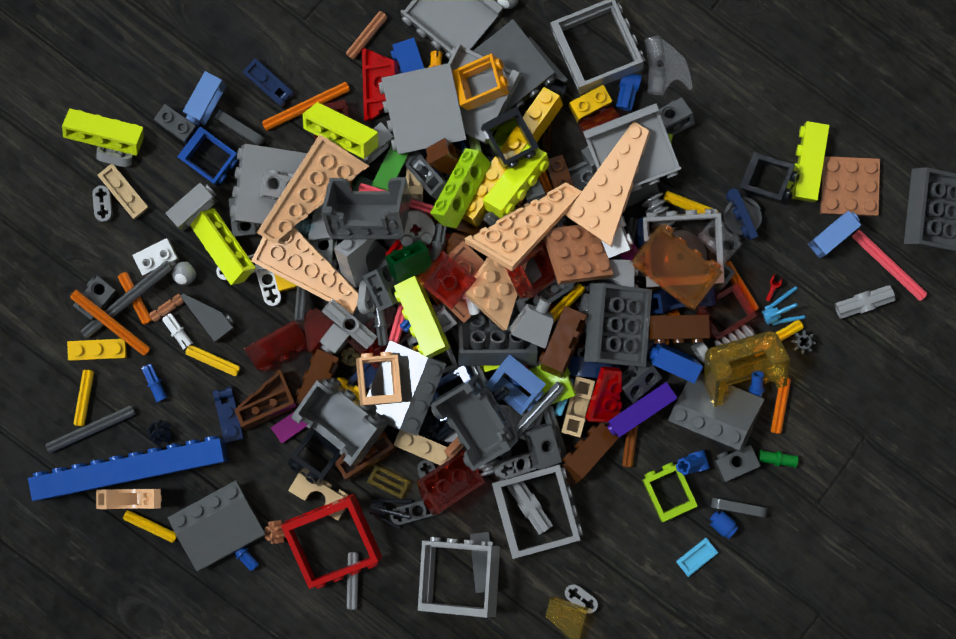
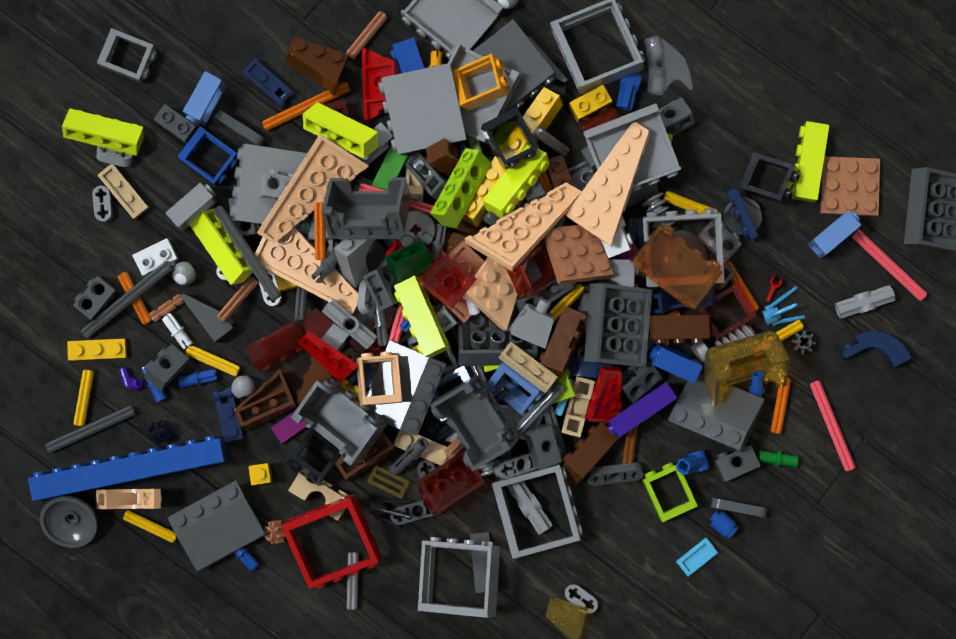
(67, 529): none -> dark grey dish
(109, 49): none -> light grey window
(109, 322): orange axle -> none
(128, 381): none -> dark purple arm
(160, 376): none -> dark grey brick
(197, 378): none -> blue axle
(237, 299): none -> nougat axle
(243, 387): none -> light grey piece
(247, 253): none -> dark grey axle
(260, 474): none -> yellow brick
(318, 62): none -> reddish brown wedge
(320, 233): none -> orange axle
(327, 265): none -> dark grey pin
(327, 356): none -> red wing
(412, 453): none -> dark grey pin
(527, 367): none -> tan plate
(551, 141): none -> light grey axle
(627, 473): none -> dark grey beam
(832, 426): none -> coral axle
(888, 345): none -> dark blue arch

